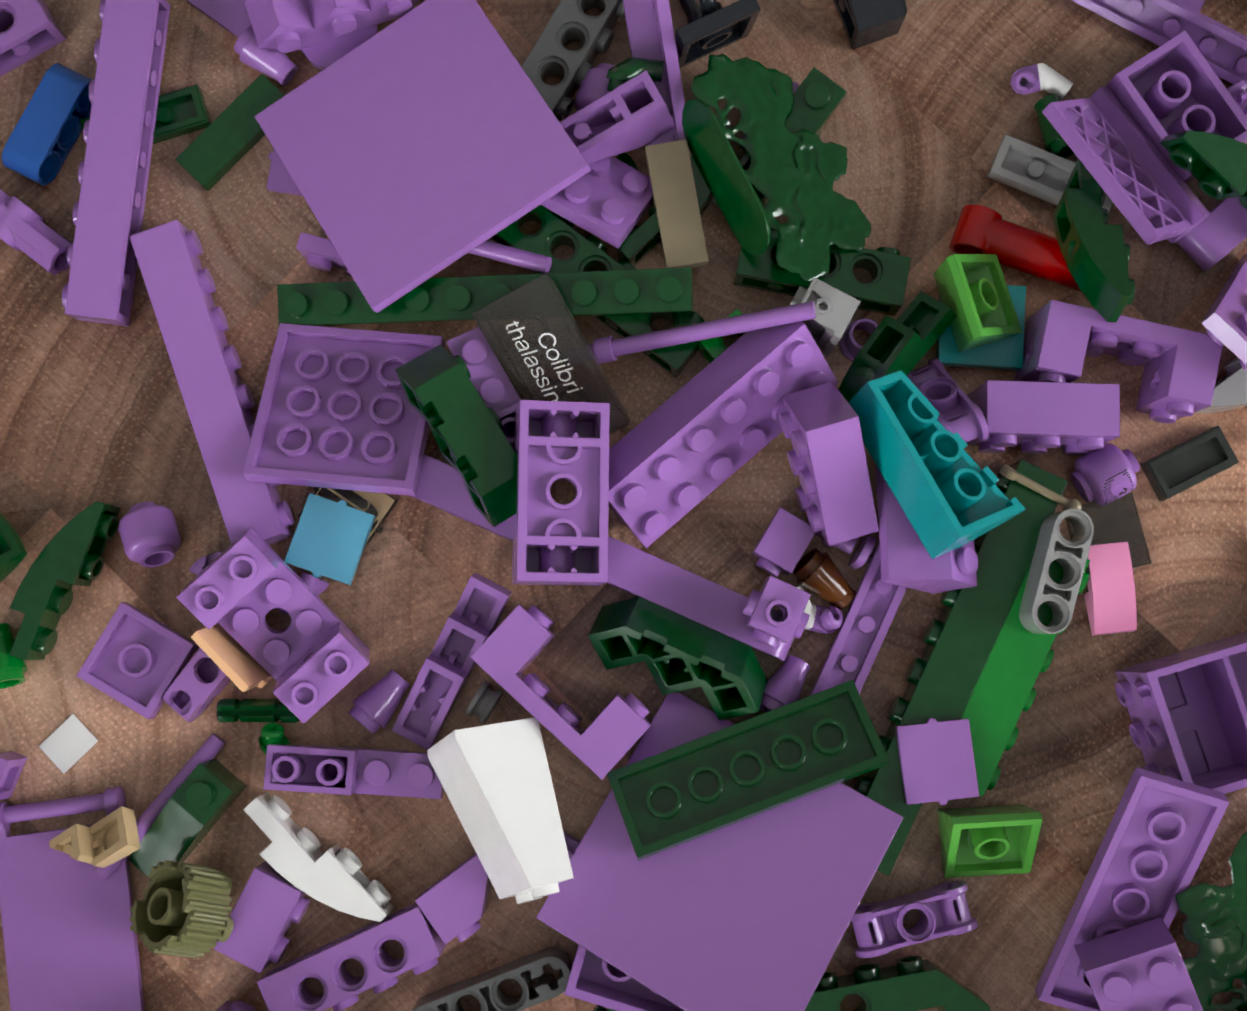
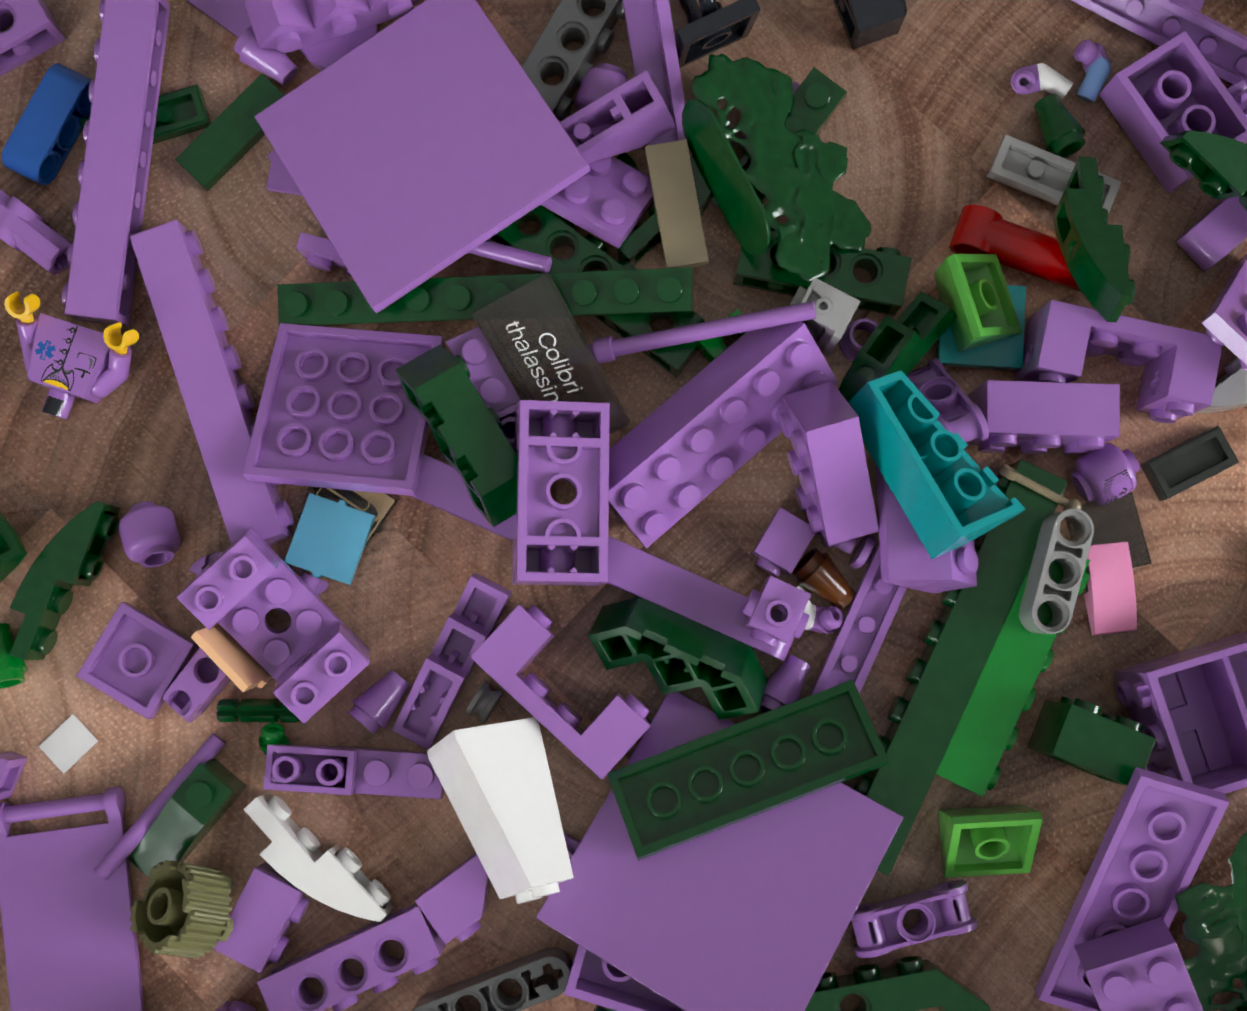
(69, 356): none -> medium lavender torso
(102, 842): tan slope -> none
(631, 68): dark green arm -> none
(937, 761): medium lavender piece -> none
(1091, 742): none -> dark green brick
(1096, 66): none -> medium blue arm
(1127, 166): medium lavender fence -> none

